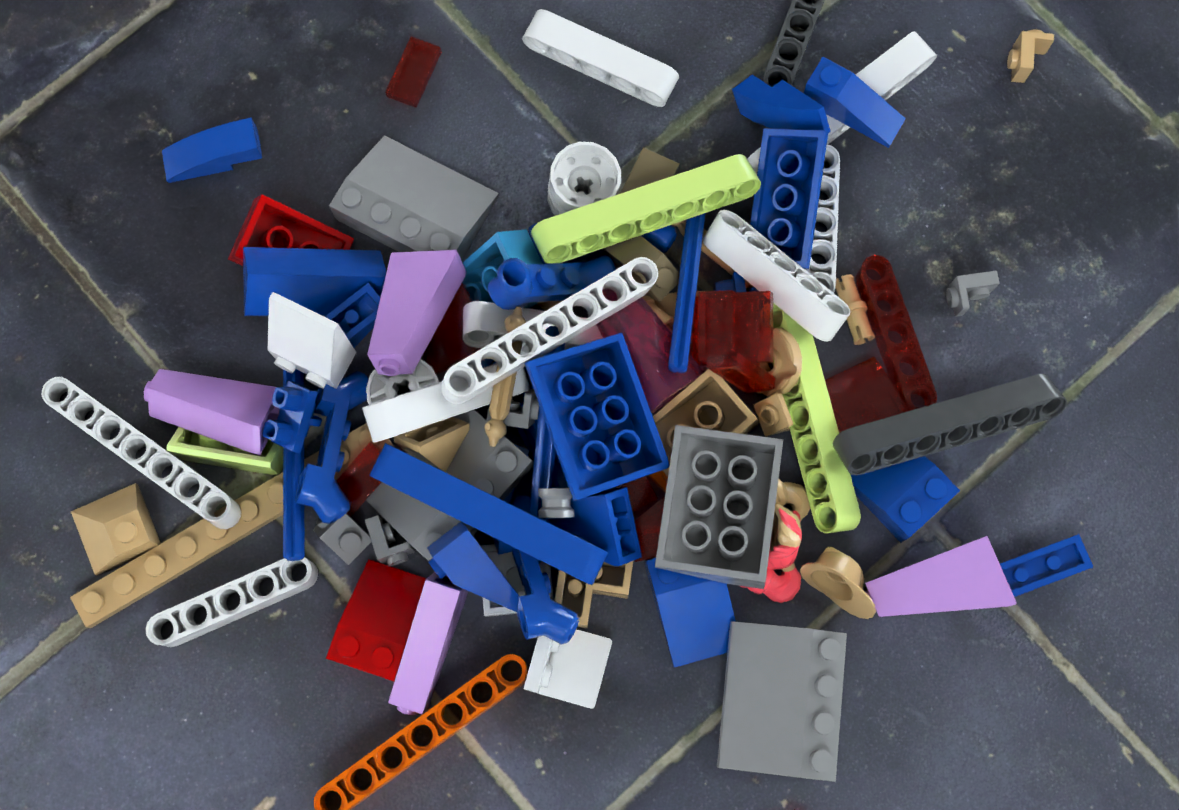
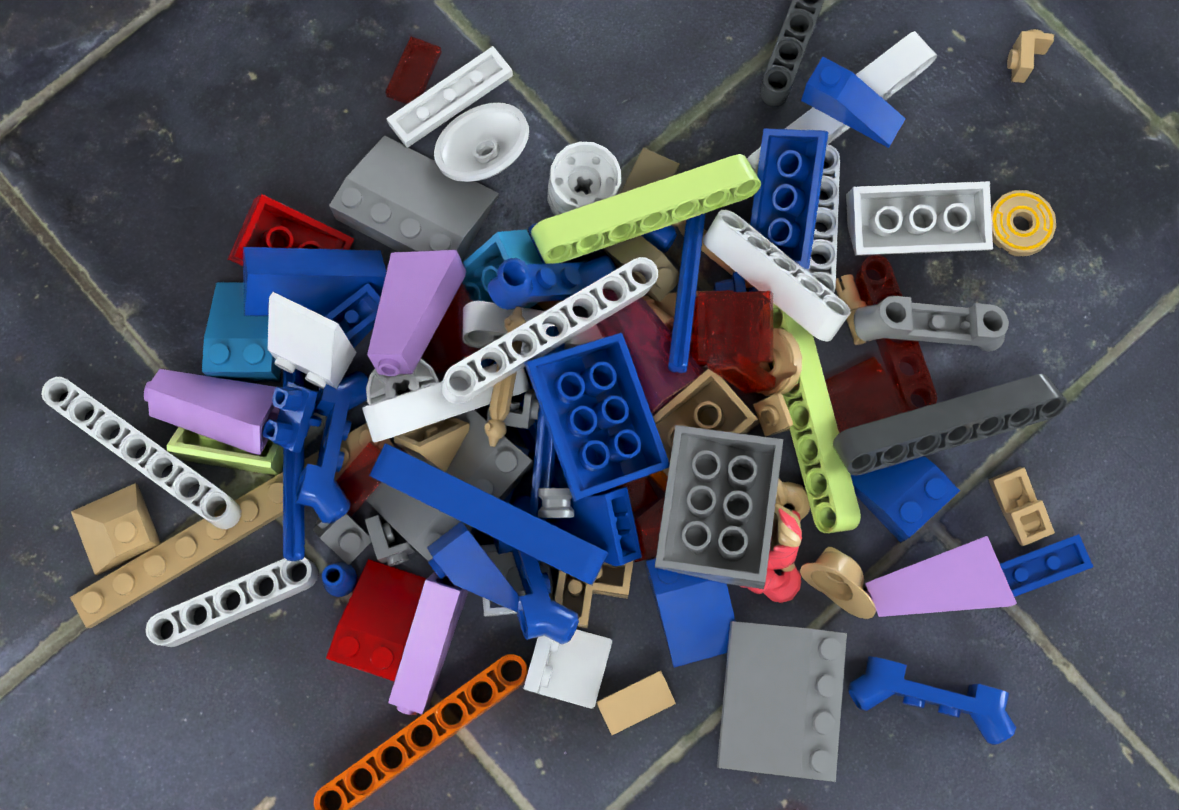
(212, 151): blue slope -> none
(236, 343): none -> dark azure slope
(346, 582): none -> blue cone
(449, 97): none -> white plate
(481, 142): none -> white dish
(600, 58): white beam -> none
(636, 702): none -> tan slope
(779, 106): blue slope -> none
(901, 319): none -> light grey plate
(920, 218): none -> white slope
(973, 285): light grey bracket -> none
(982, 703): none -> blue plate
(1020, 506): none -> tan slope
(1032, 208): none -> tan tile

